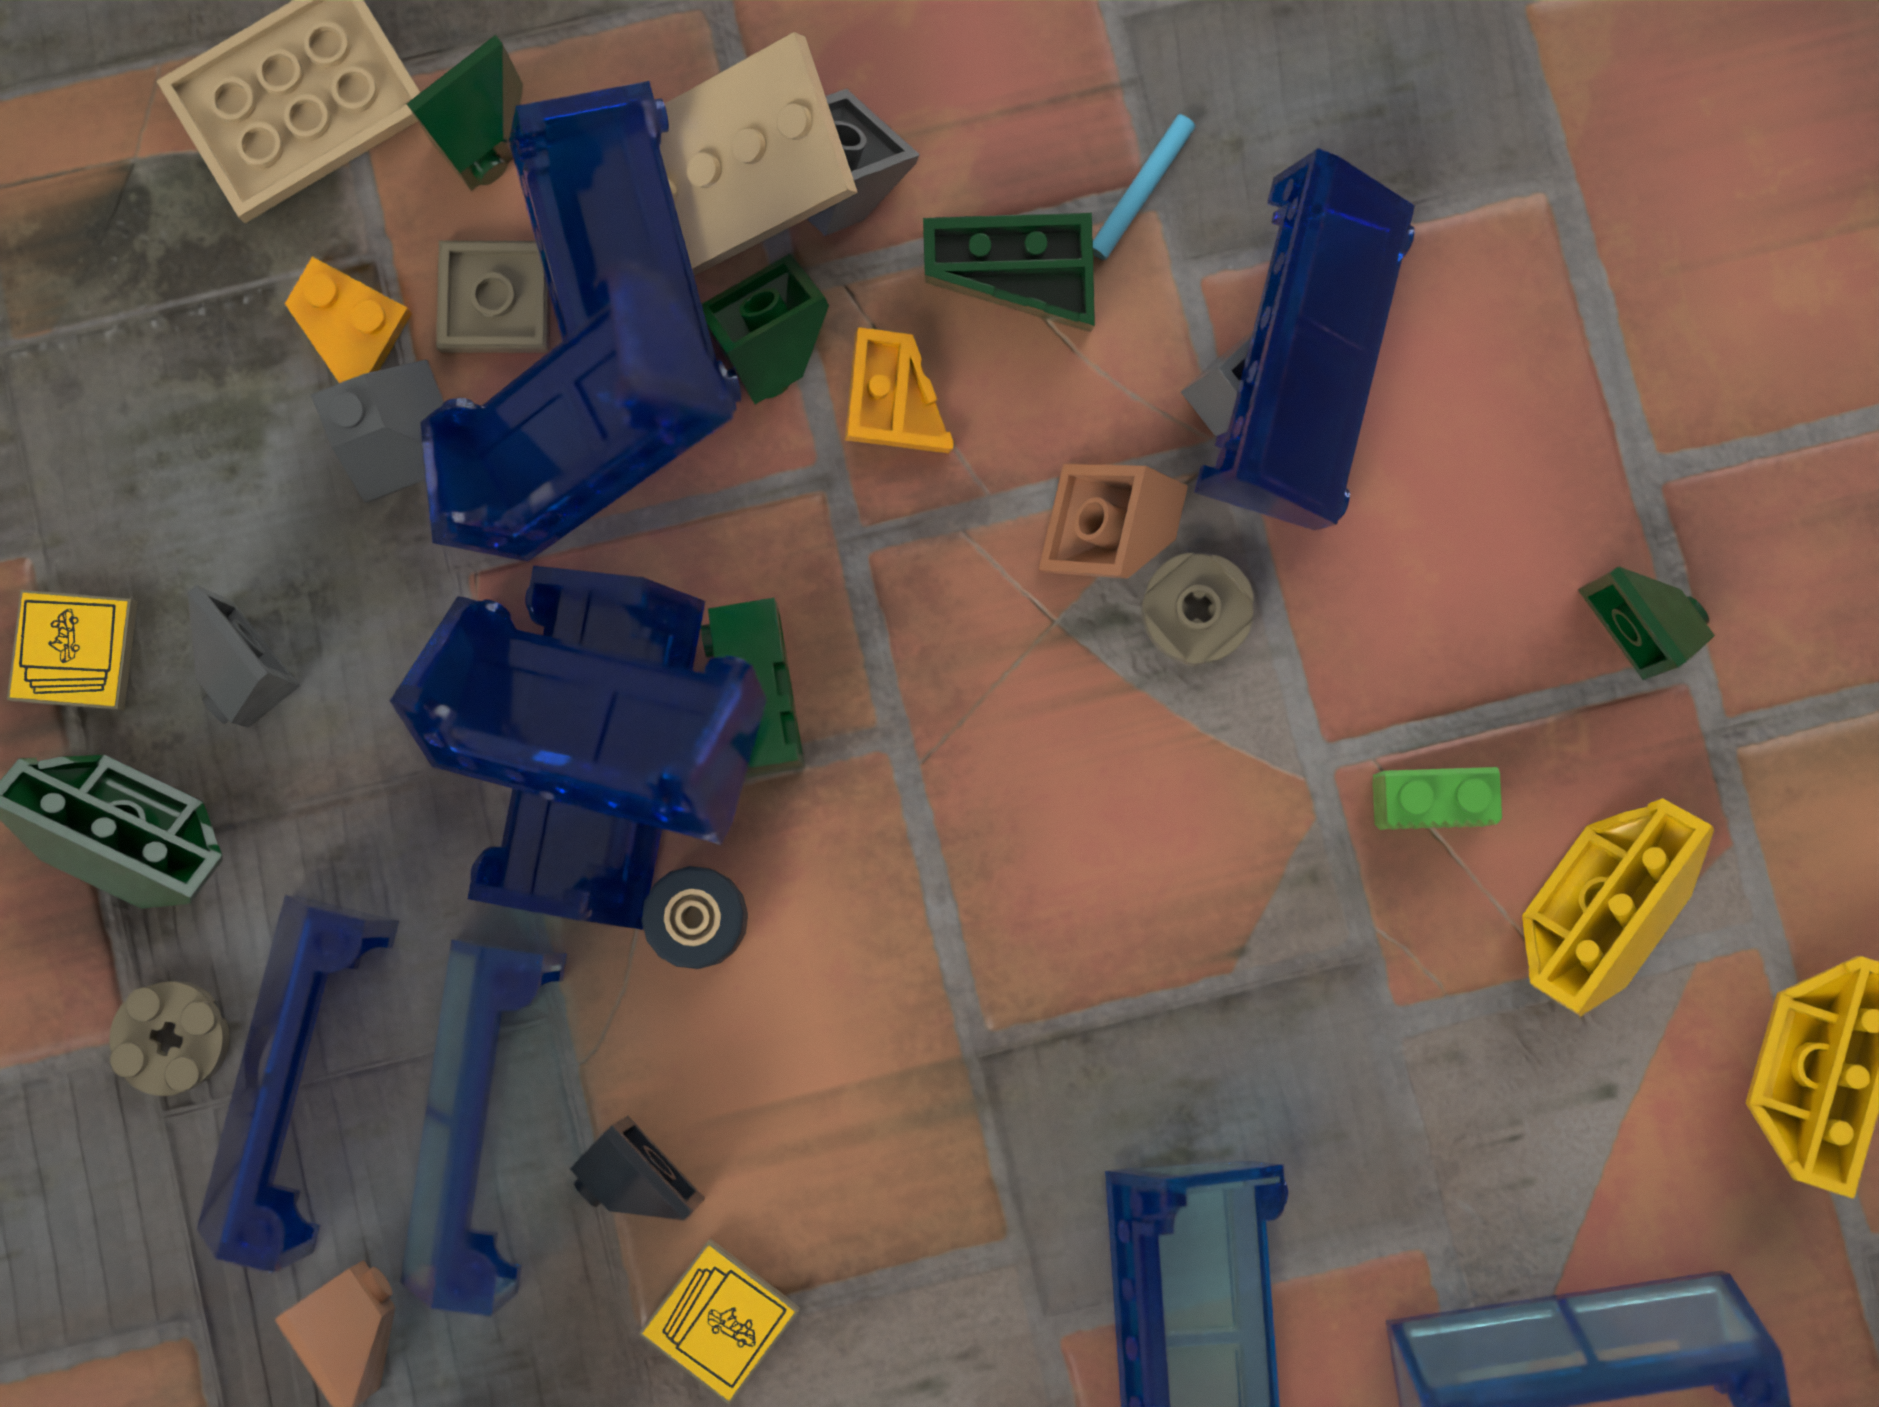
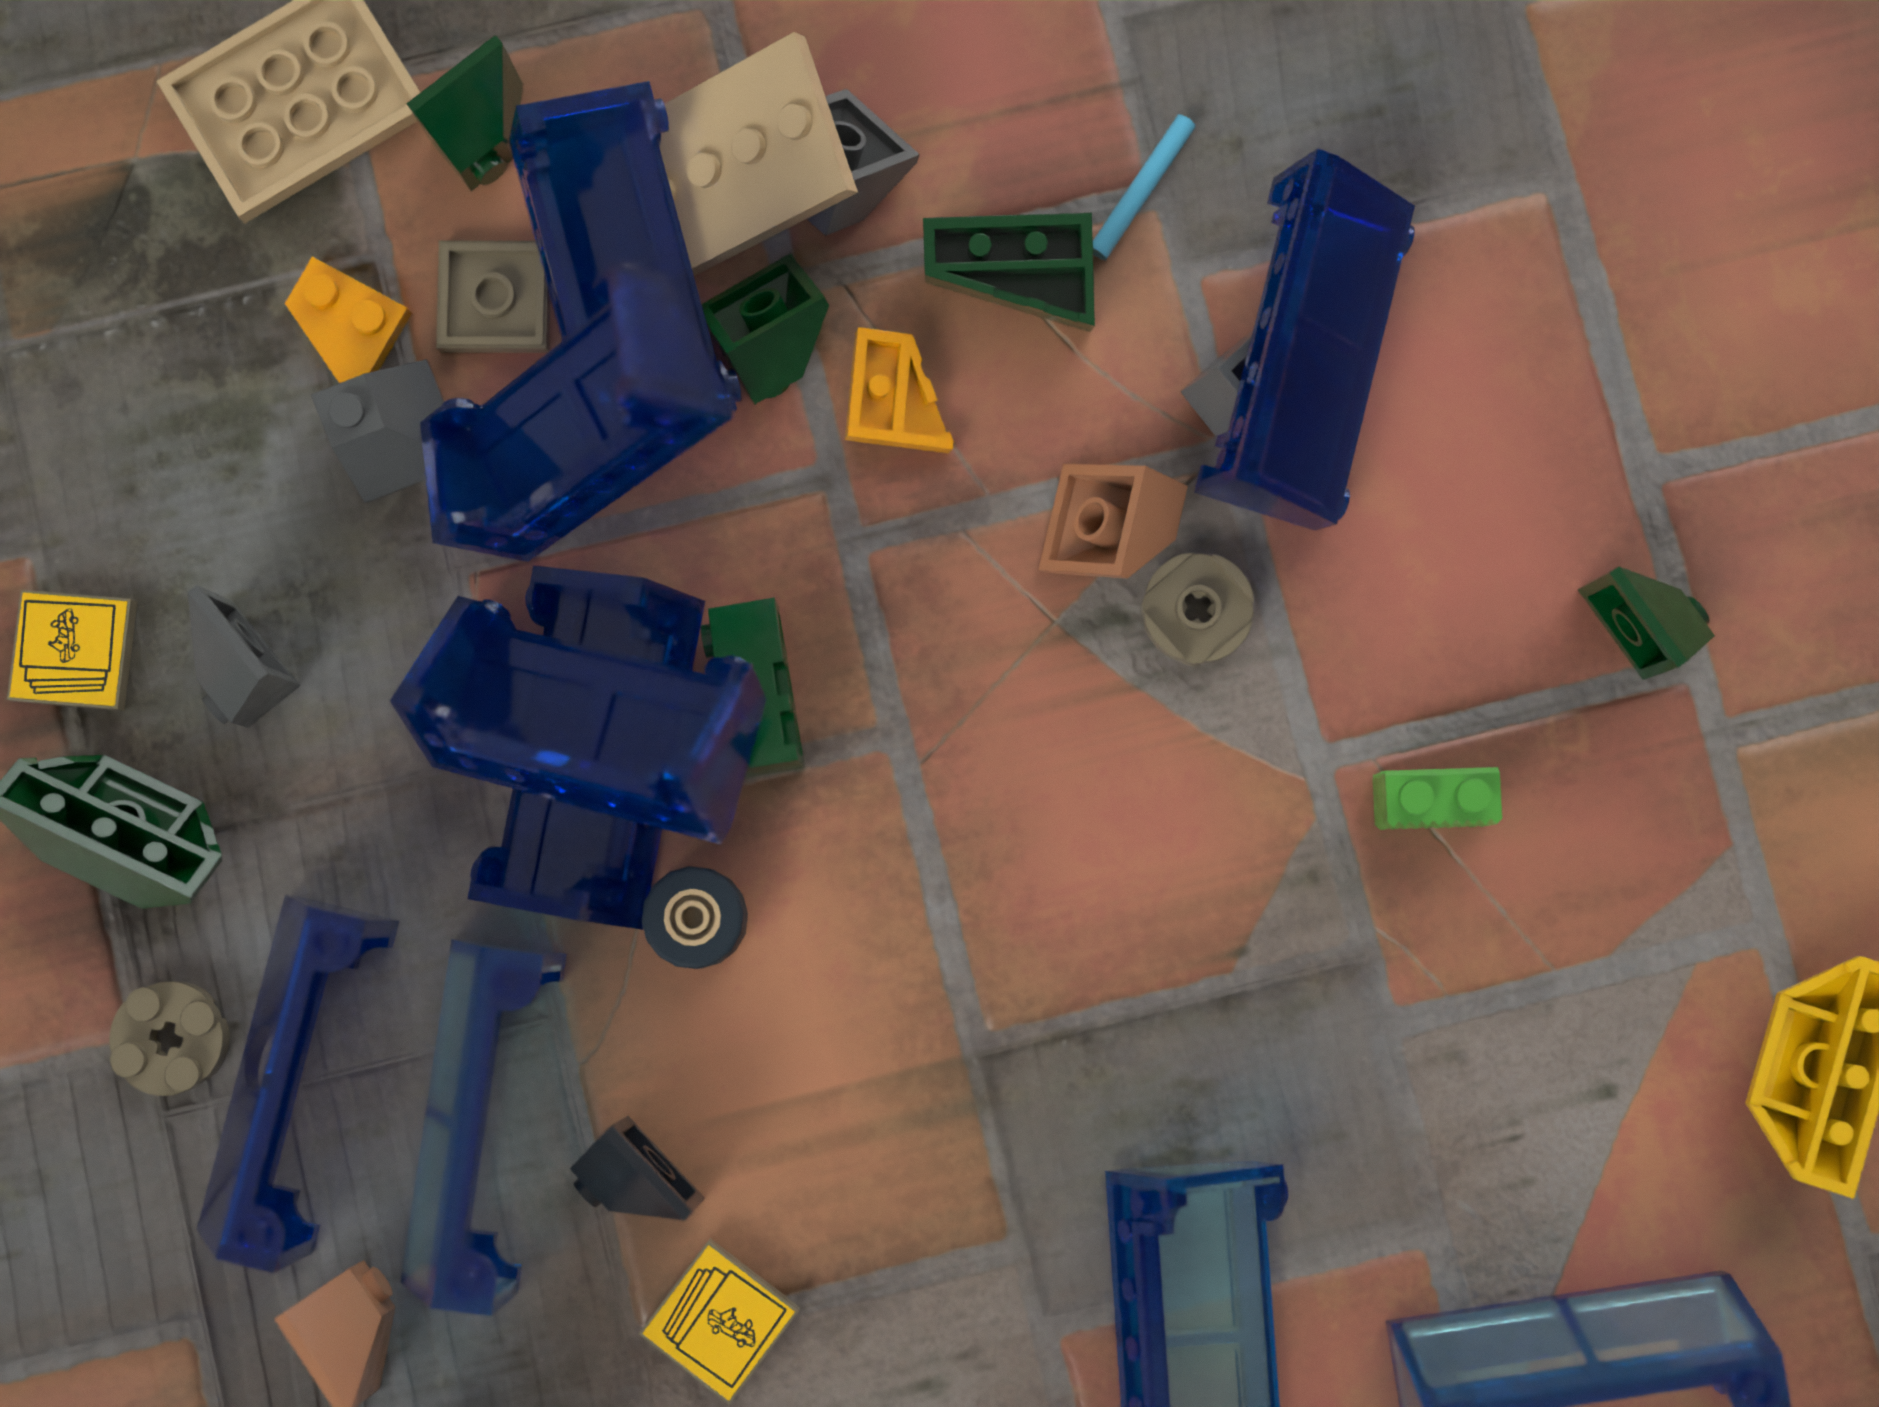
(1612, 902): yellow wedge -> none

